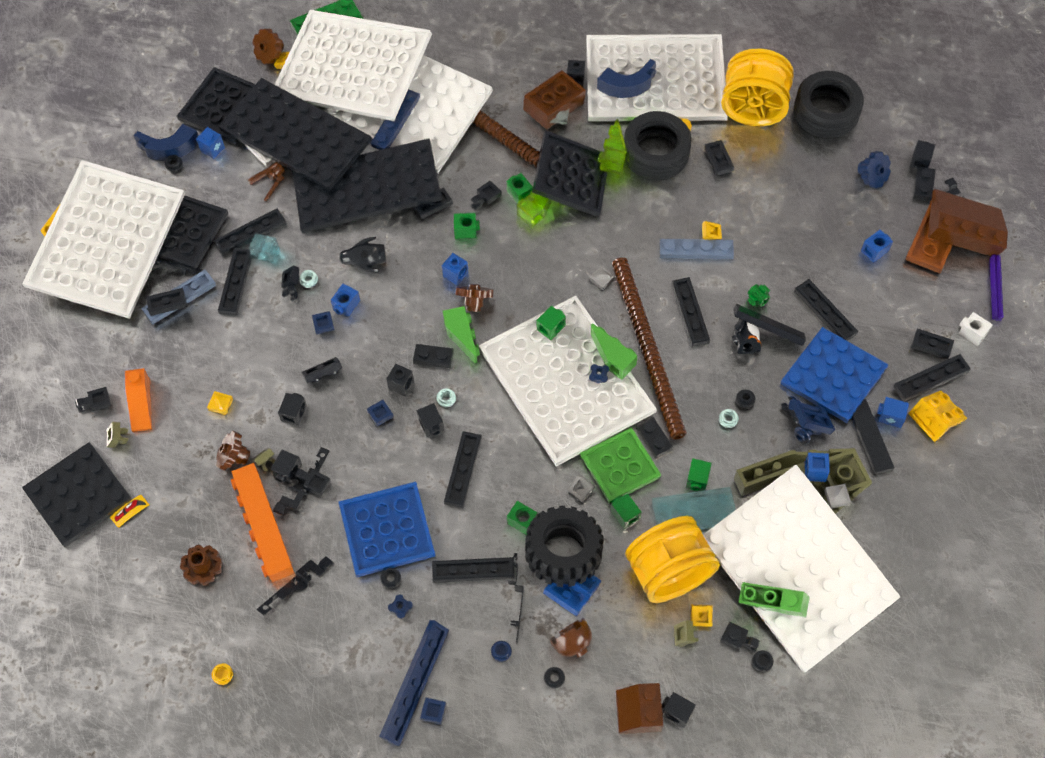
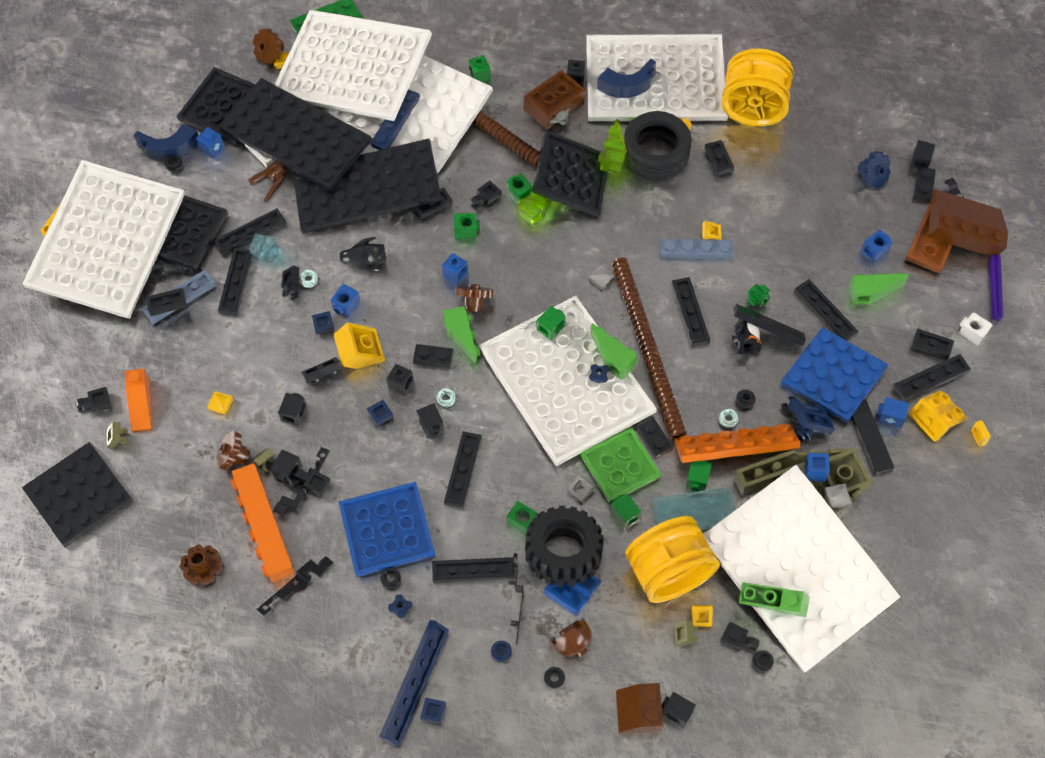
(129, 510): yellow sticker -> none
(222, 674): yellow plate -> none
(358, 346): none -> yellow slope
(479, 69): none -> green brick
(736, 443): none -> orange plate
(833, 85): black tyre -> none
(869, 288): none -> bright green slope
(980, 433): none -> yellow tile

